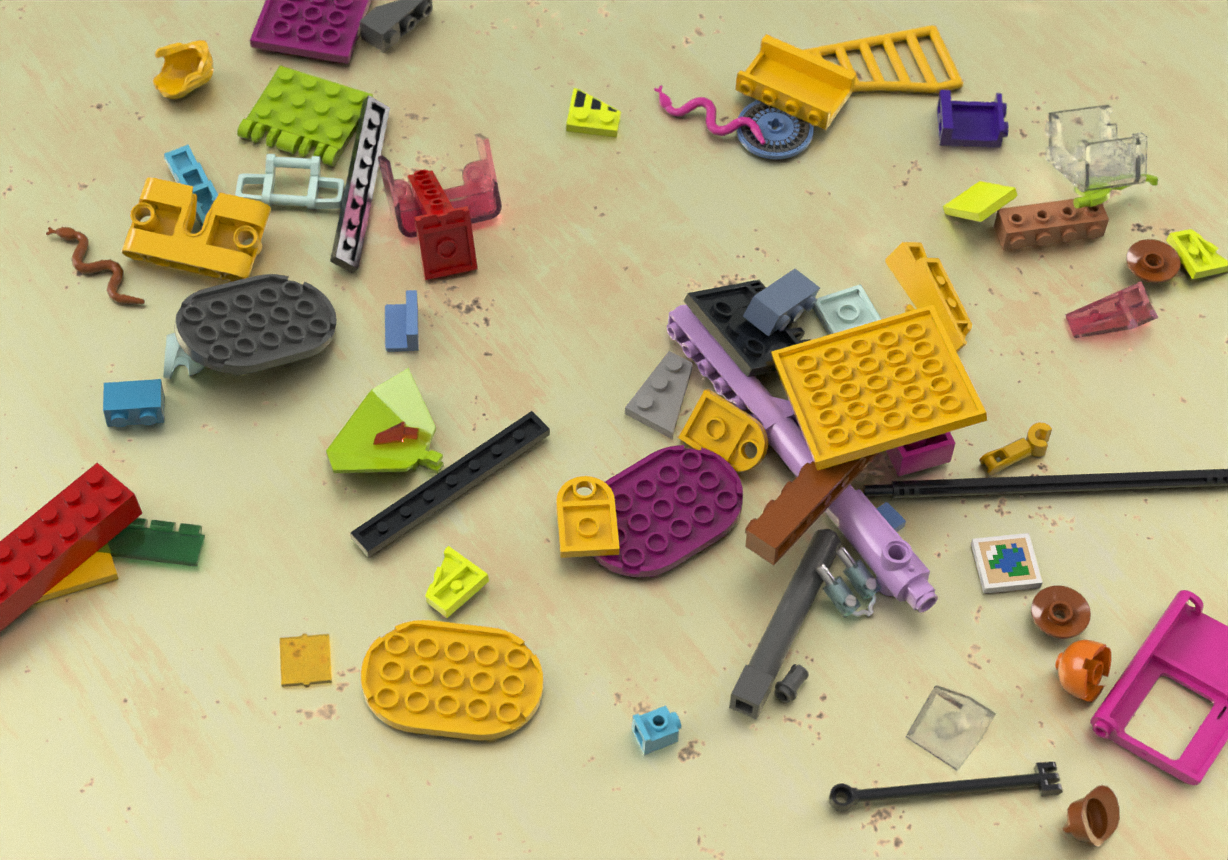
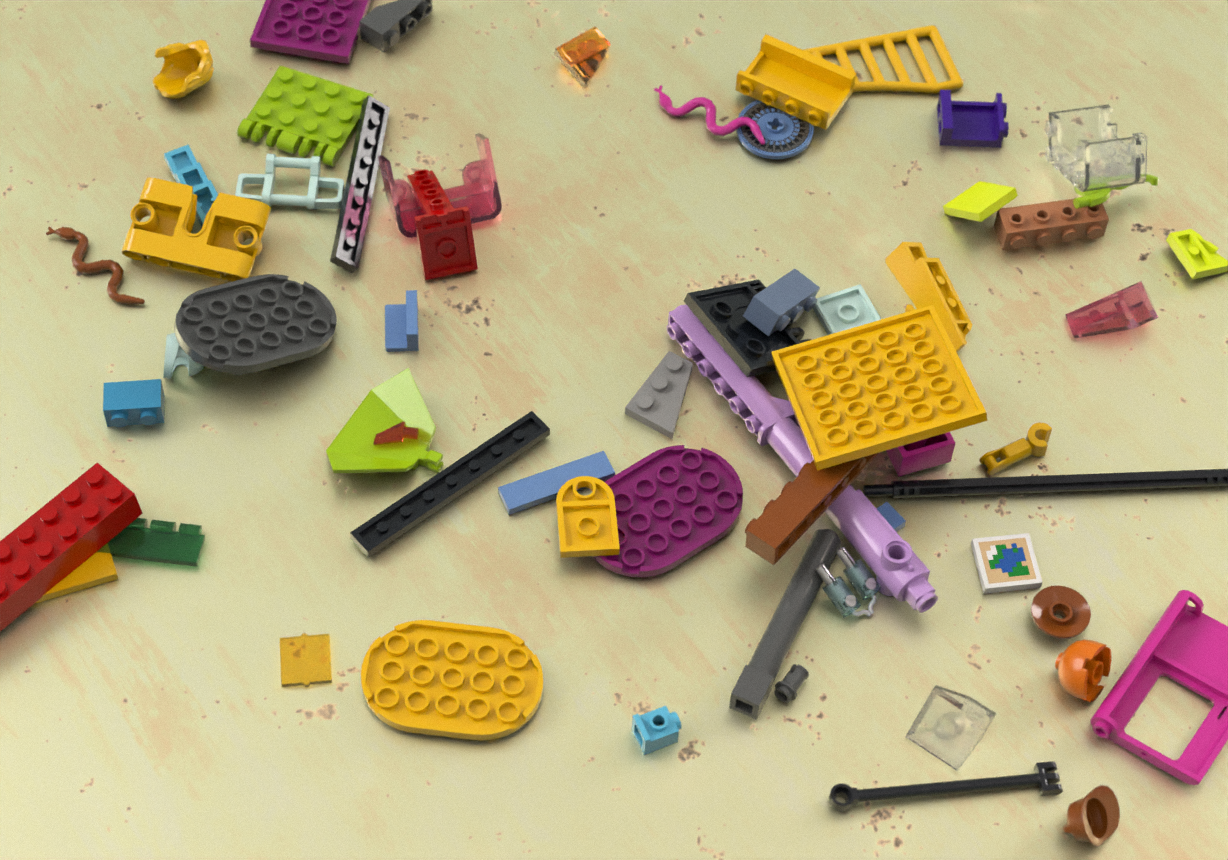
(454, 583): neon yellow wing -> none
(546, 484): none -> medium blue tile
(583, 55): none -> clear orange wing
(592, 116): neon yellow wing -> none
(725, 431): yellow tile -> none
(1153, 261): dark orange dish -> none

